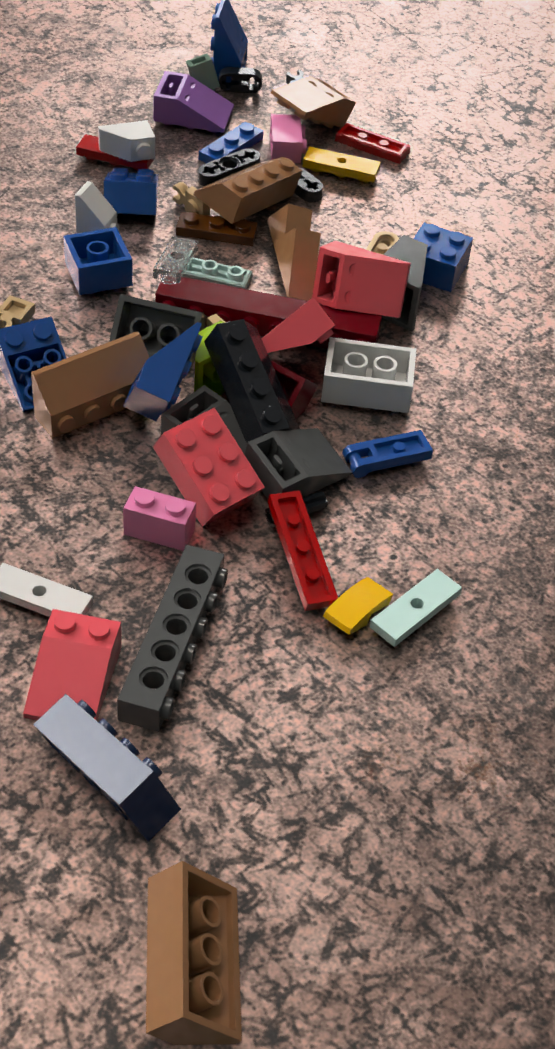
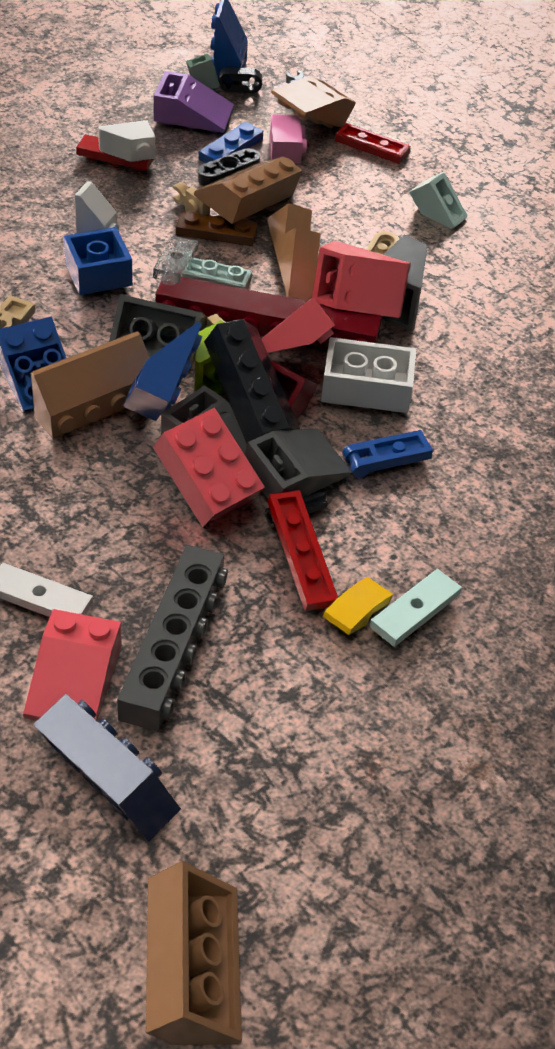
(132, 191): blue slope -> none
(159, 518): bright pink brick -> none
(309, 187): black beam -> none
(341, 164): yellow tile -> none
(439, 201): none -> light aqua slope
(446, 255): blue brick -> none

